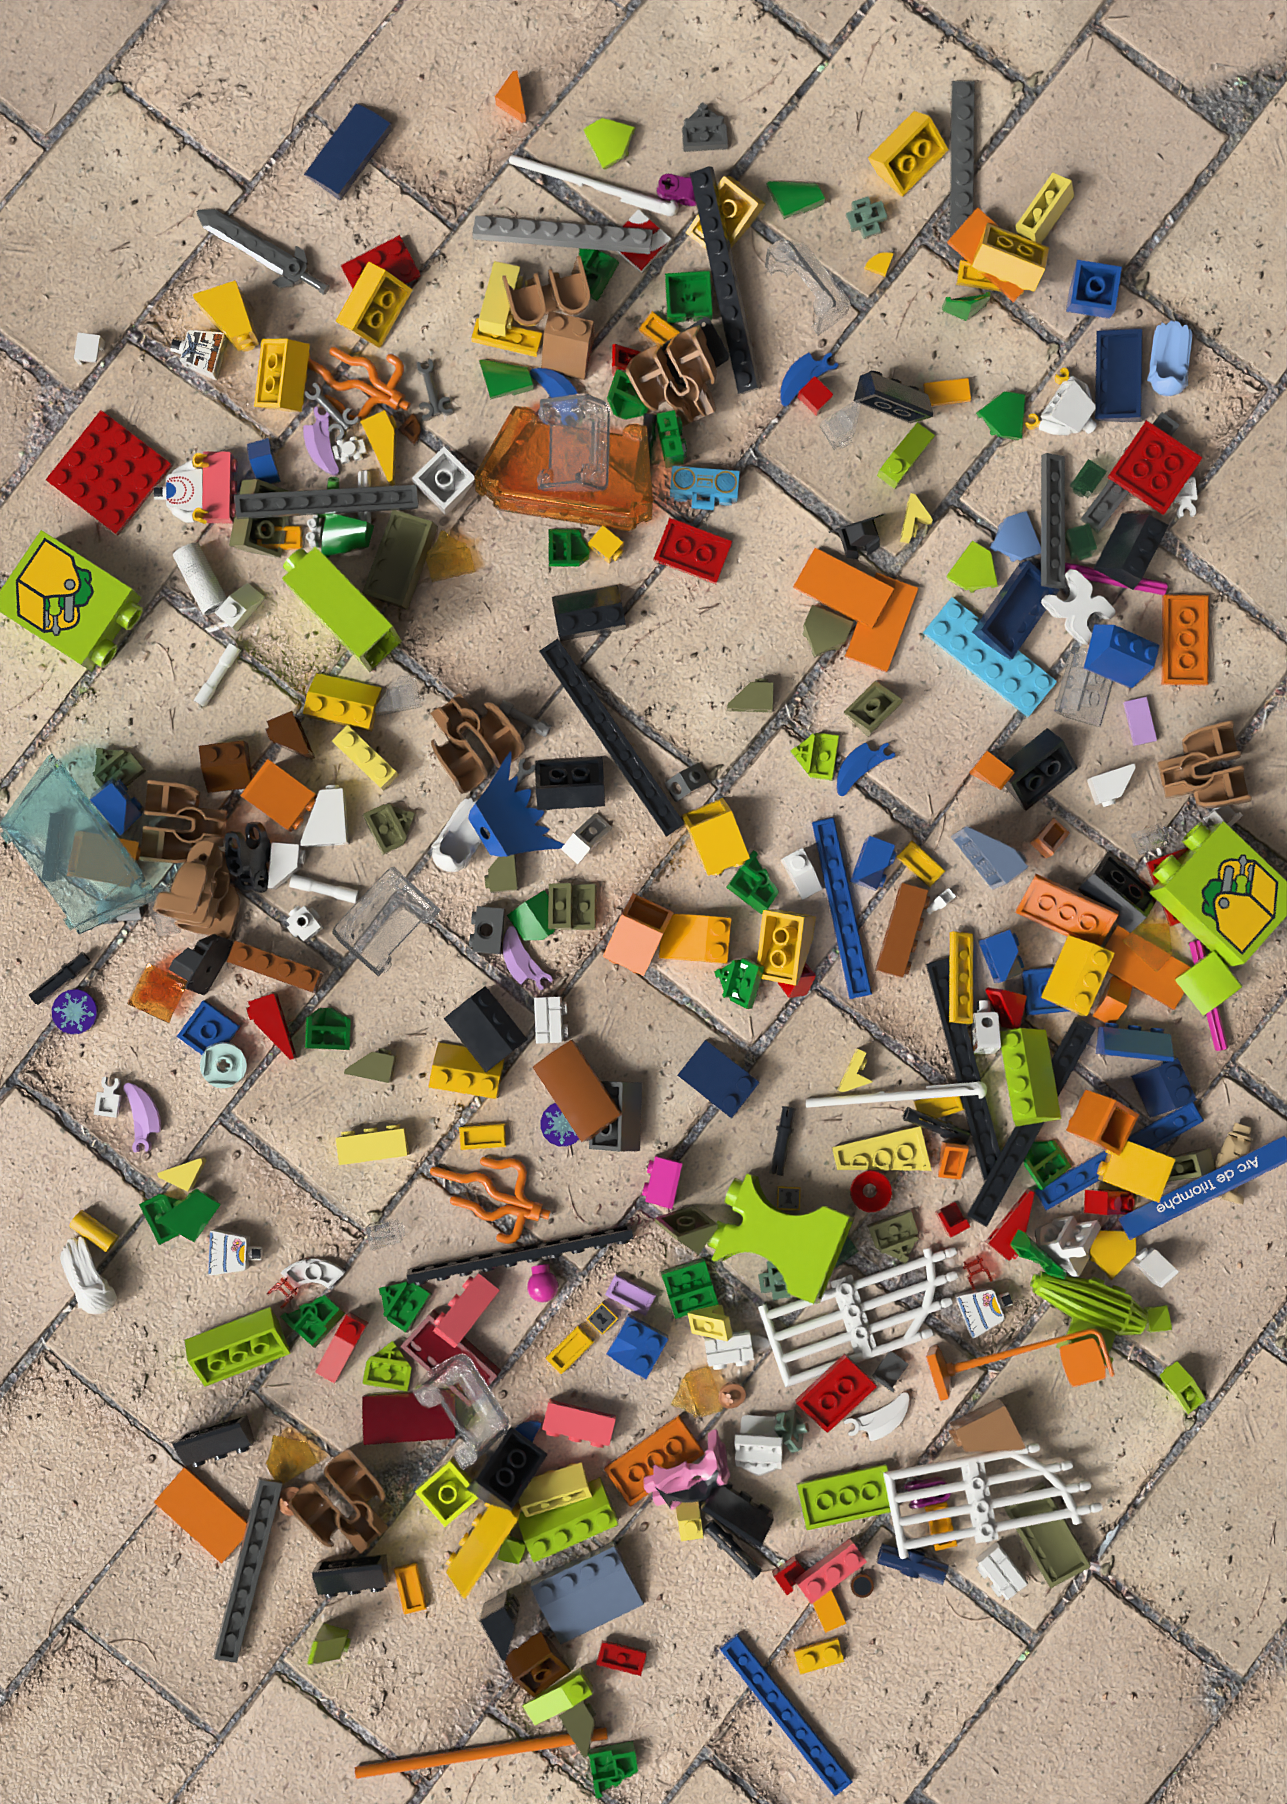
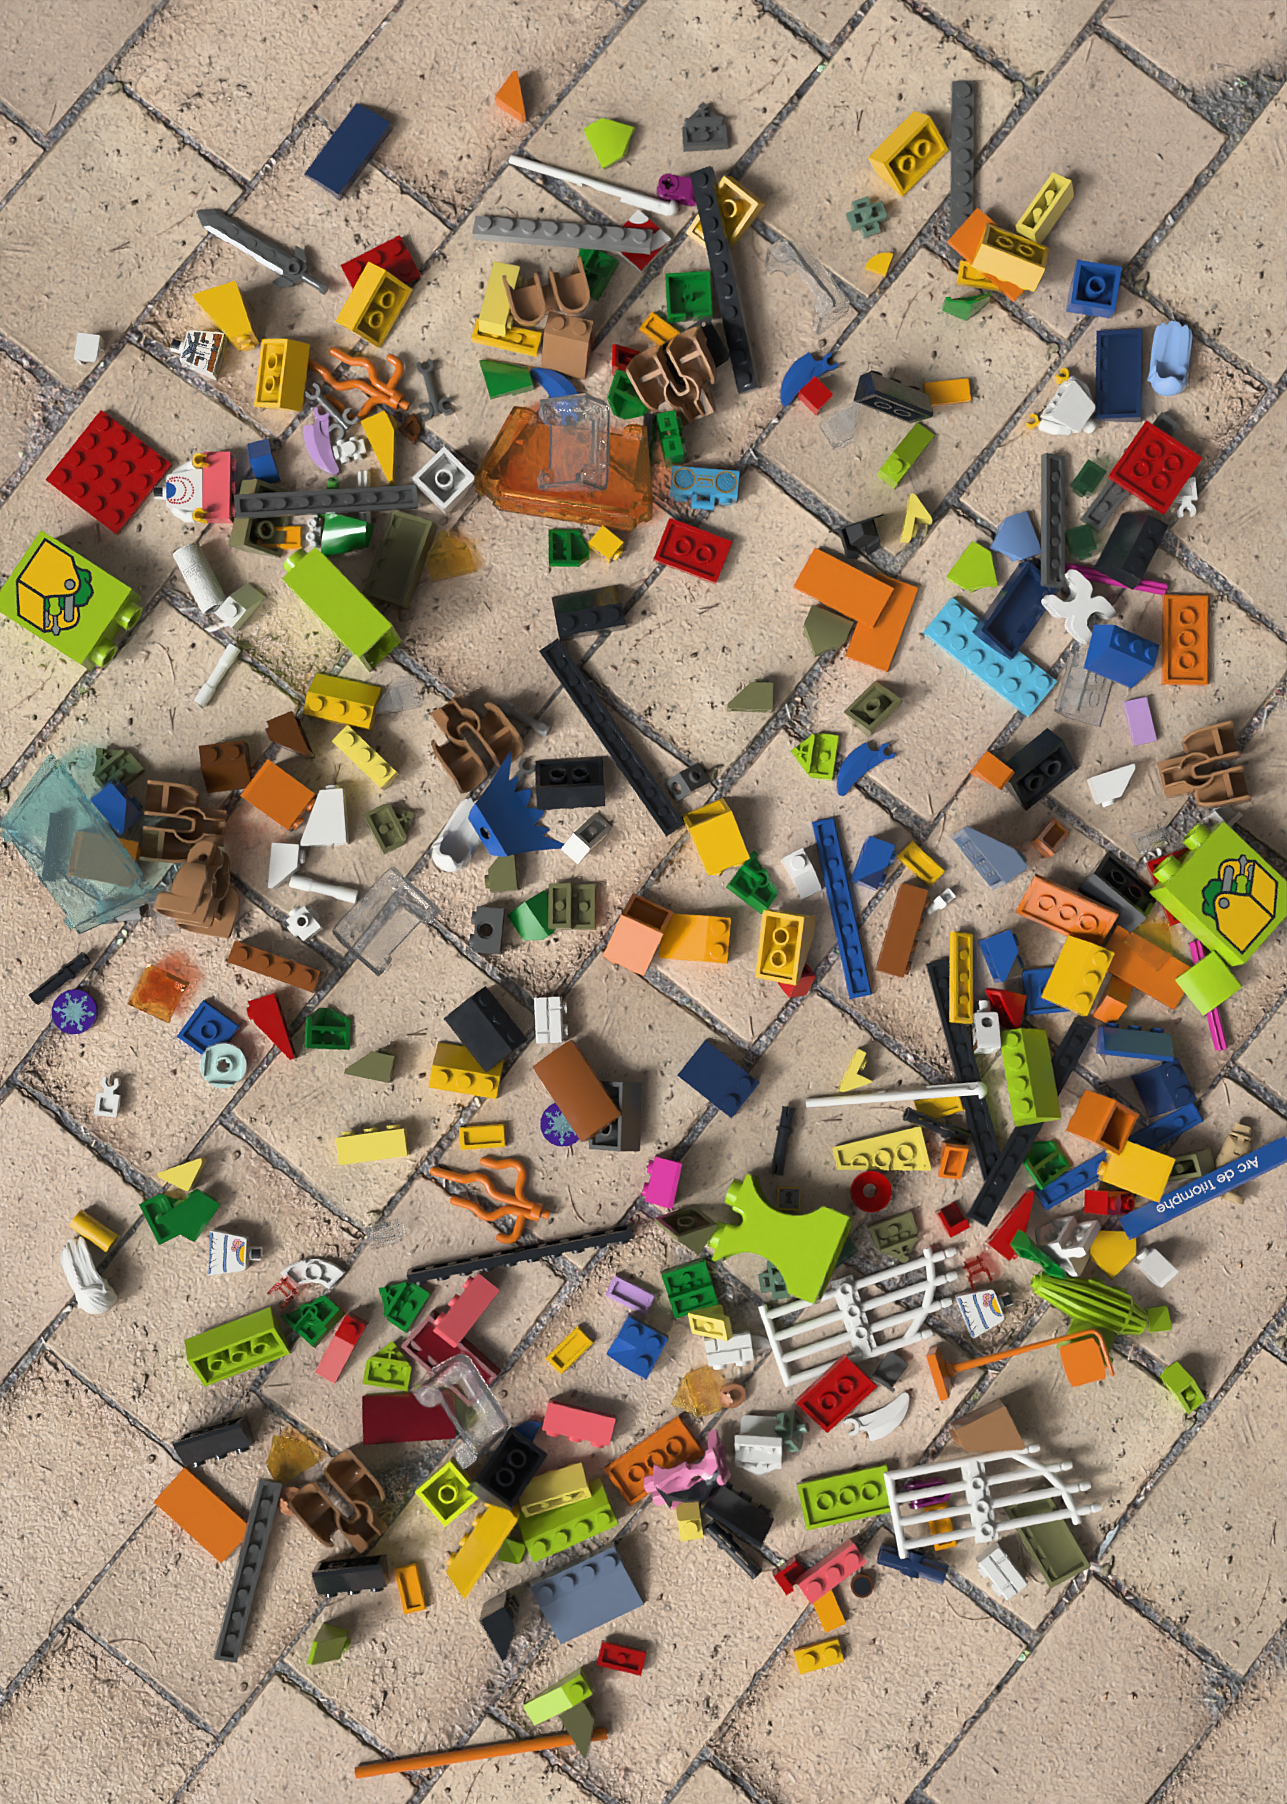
(145, 1115): lavender piece -> none
(202, 963): black piece -> none
(250, 857): black piece -> none
(519, 962): lavender piece -> none
(536, 1664): reddish brown slope -> none
(542, 1284): dark pink piece -> none
(602, 1318): tile -> none
(612, 1765): green slope -> none
(741, 981): green slope -> none
(786, 1714): blue tile -> none
(795, 197): green slope -> none
(1004, 415): green slope -> none

